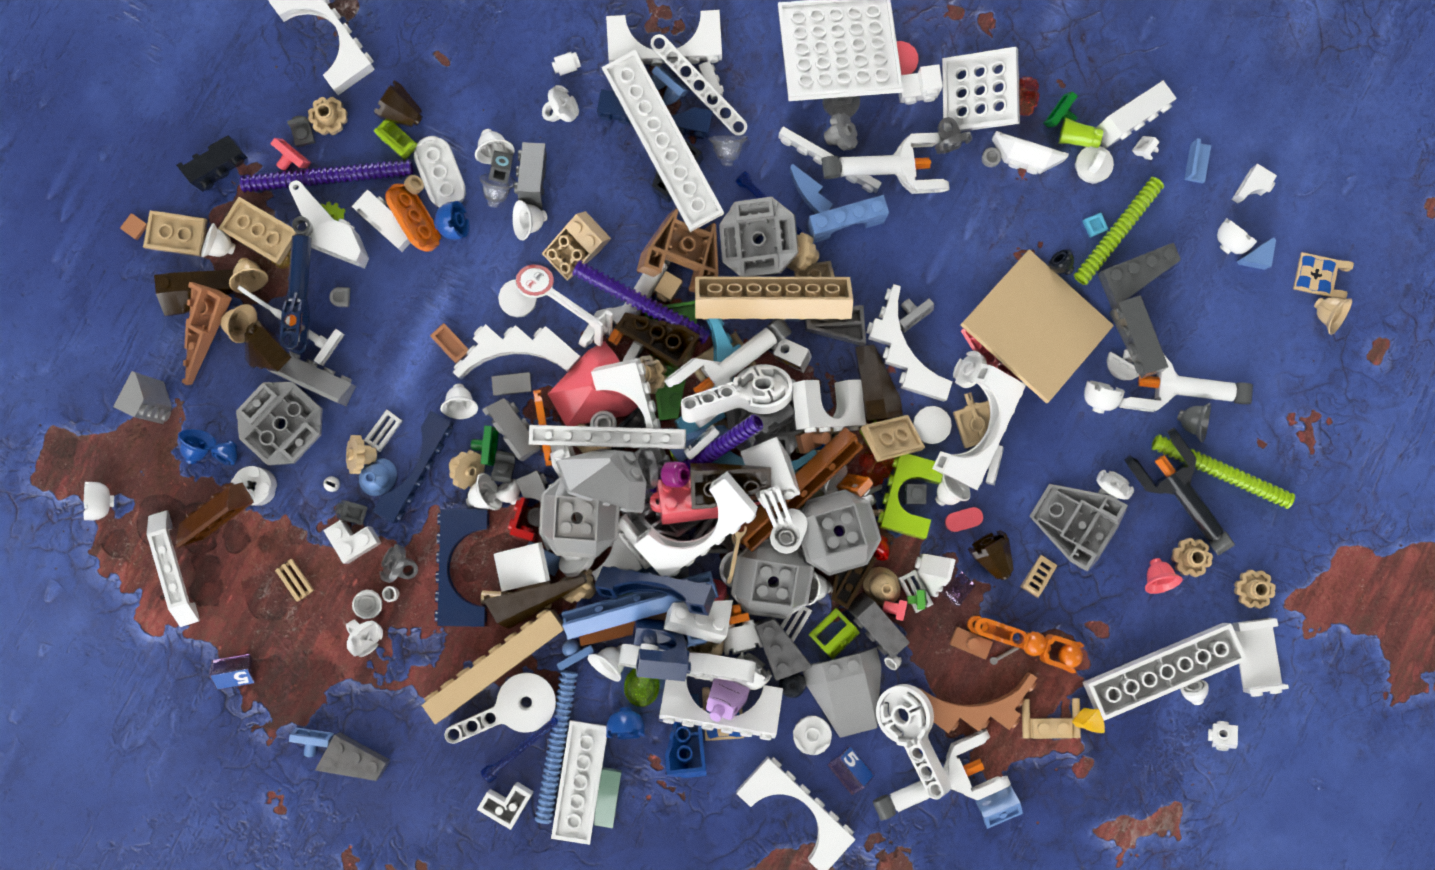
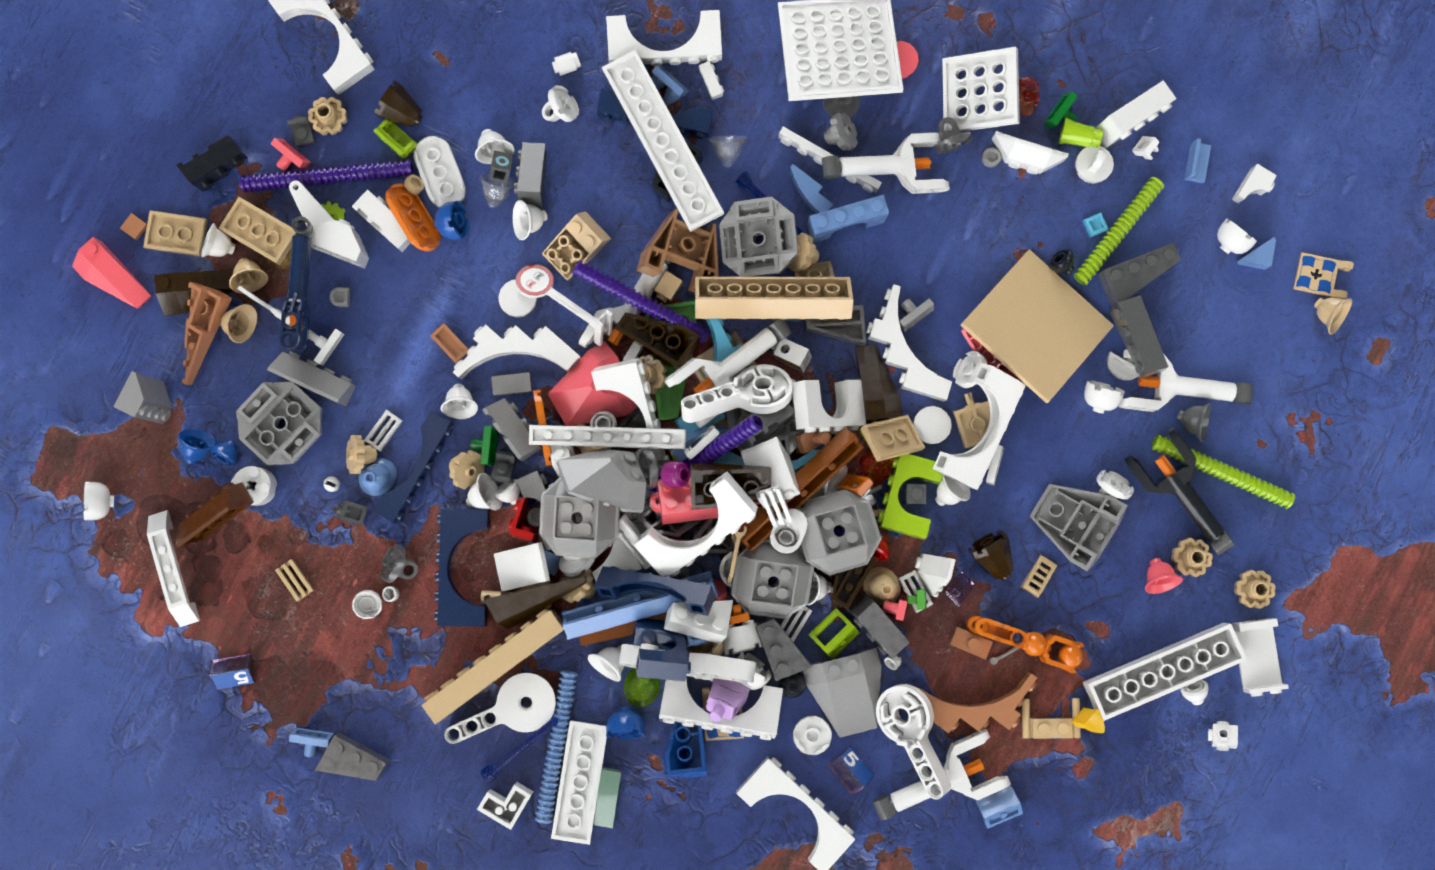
(104, 270): none -> coral wedge
(264, 348): dark brown wedge -> none
(350, 545): white brick -> none
(363, 637): white tile -> none
(573, 652): medium blue tile -> none
(689, 81): white beam -> none
(921, 85): white brick -> none
(964, 519): coral tile -> none

